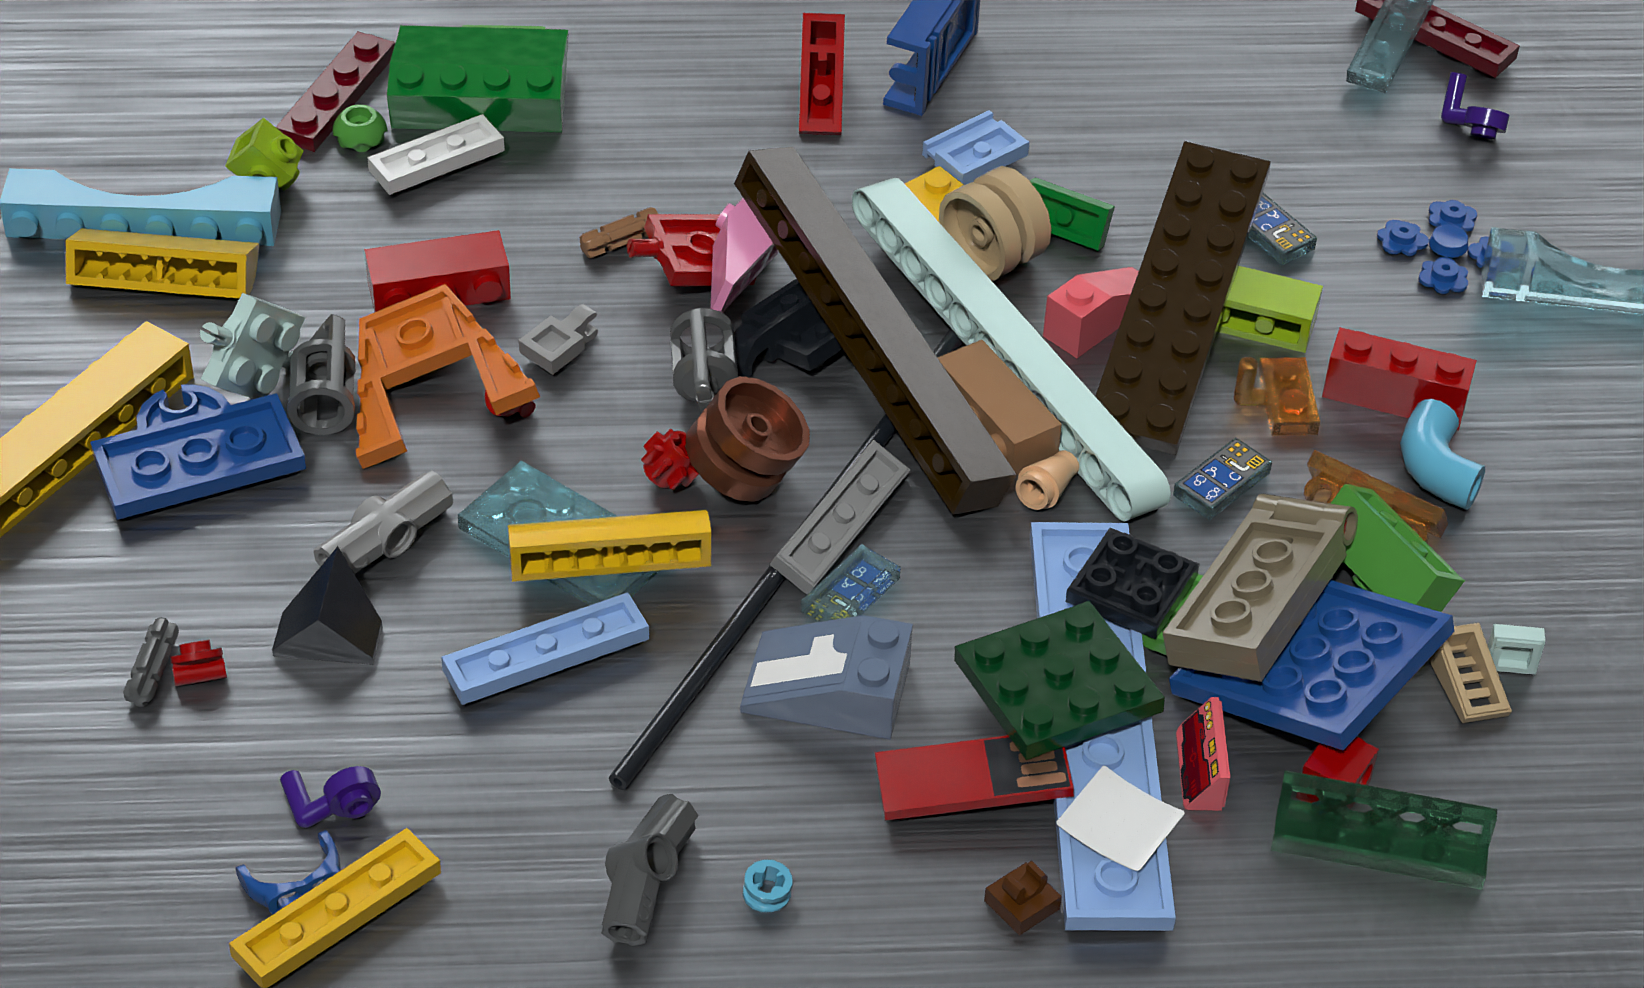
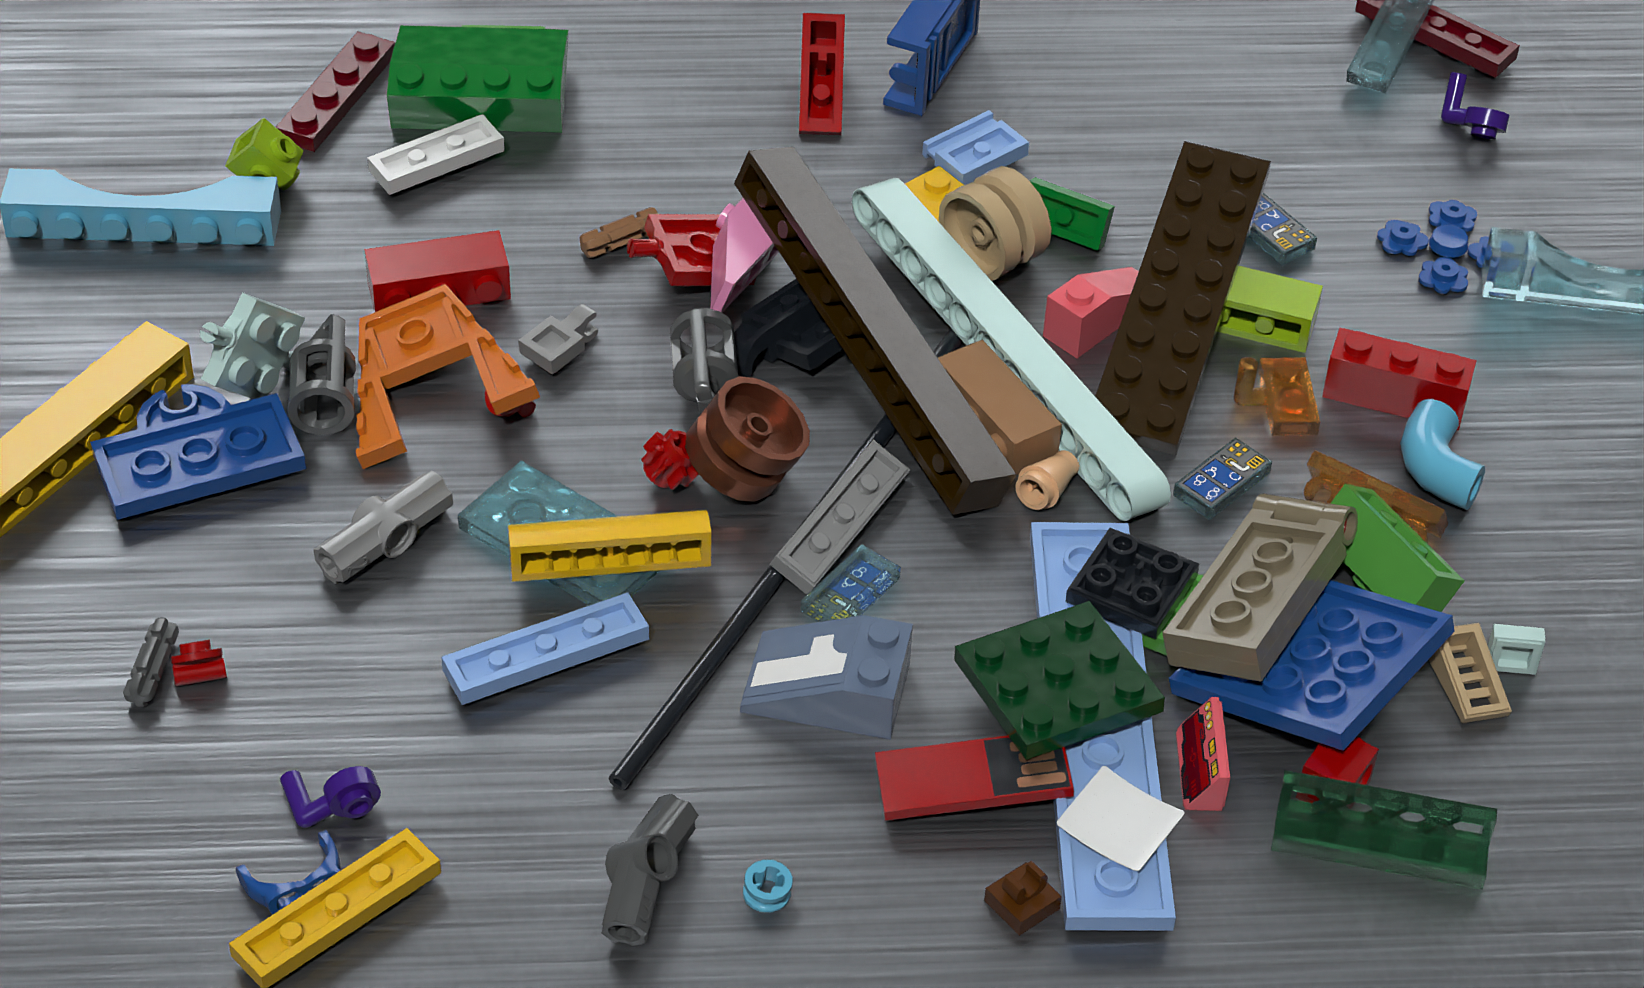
(161, 263): yellow brick -> none
(330, 618): black slope -> none
(359, 128): bright green plate -> none

